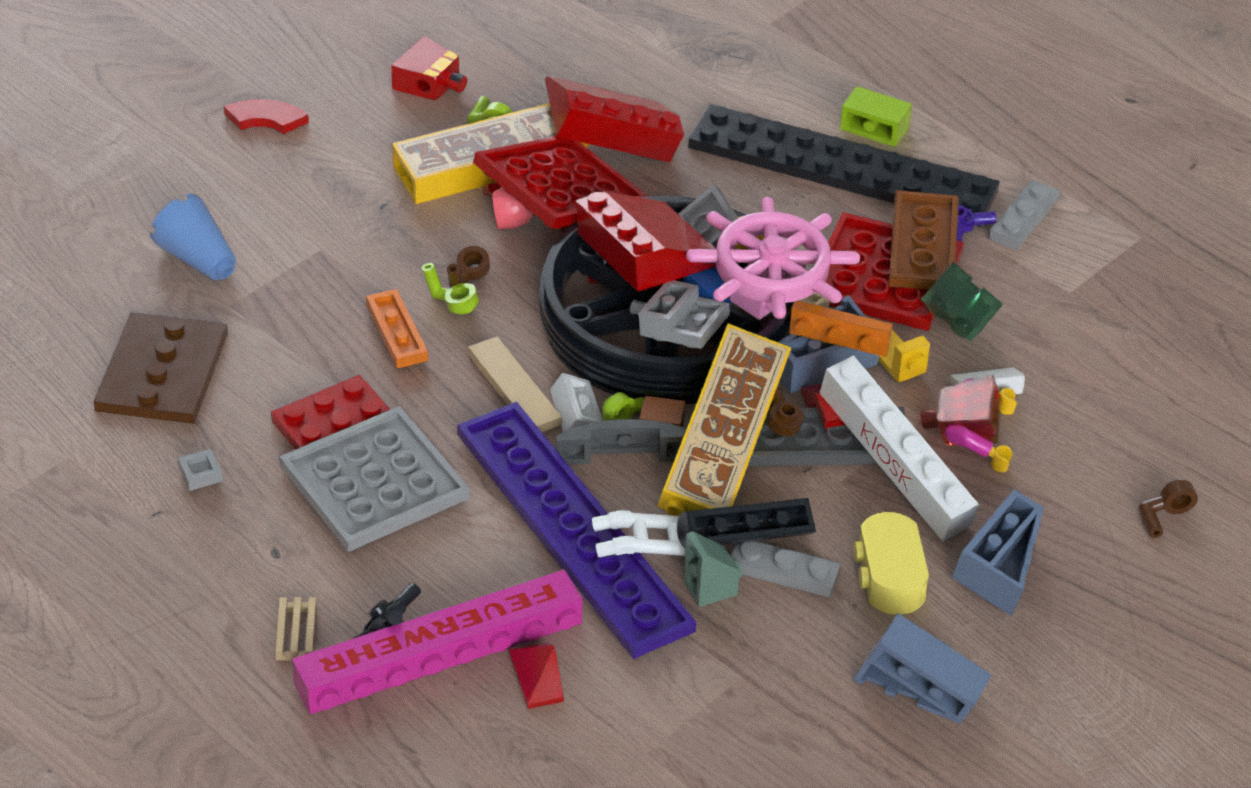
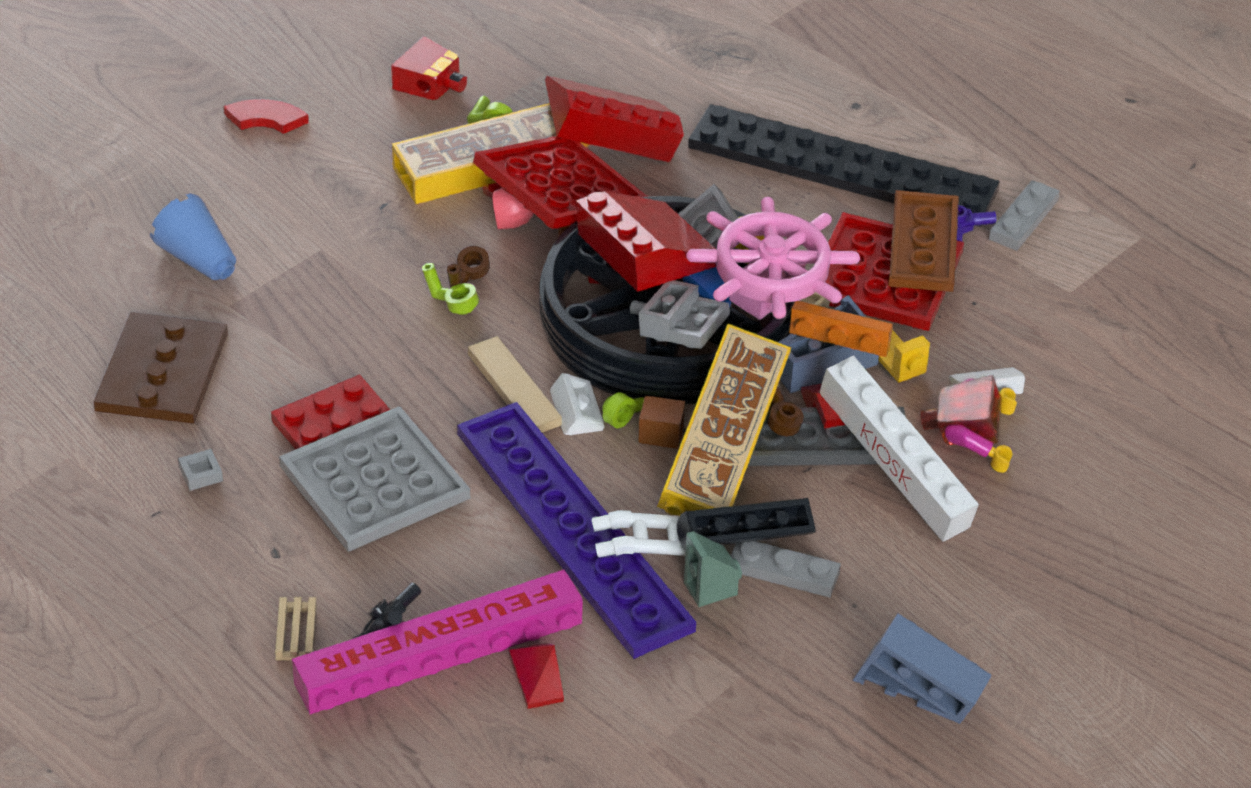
(396, 328): orange plate -> none
(620, 437): dark grey slope -> none
(876, 116): lime brick -> none
(892, 563): light yellow brick -> none
(961, 302): clear green brick -> none
(1001, 553): sand blue wedge -> none
(1175, 498): reddish brown plate -> none

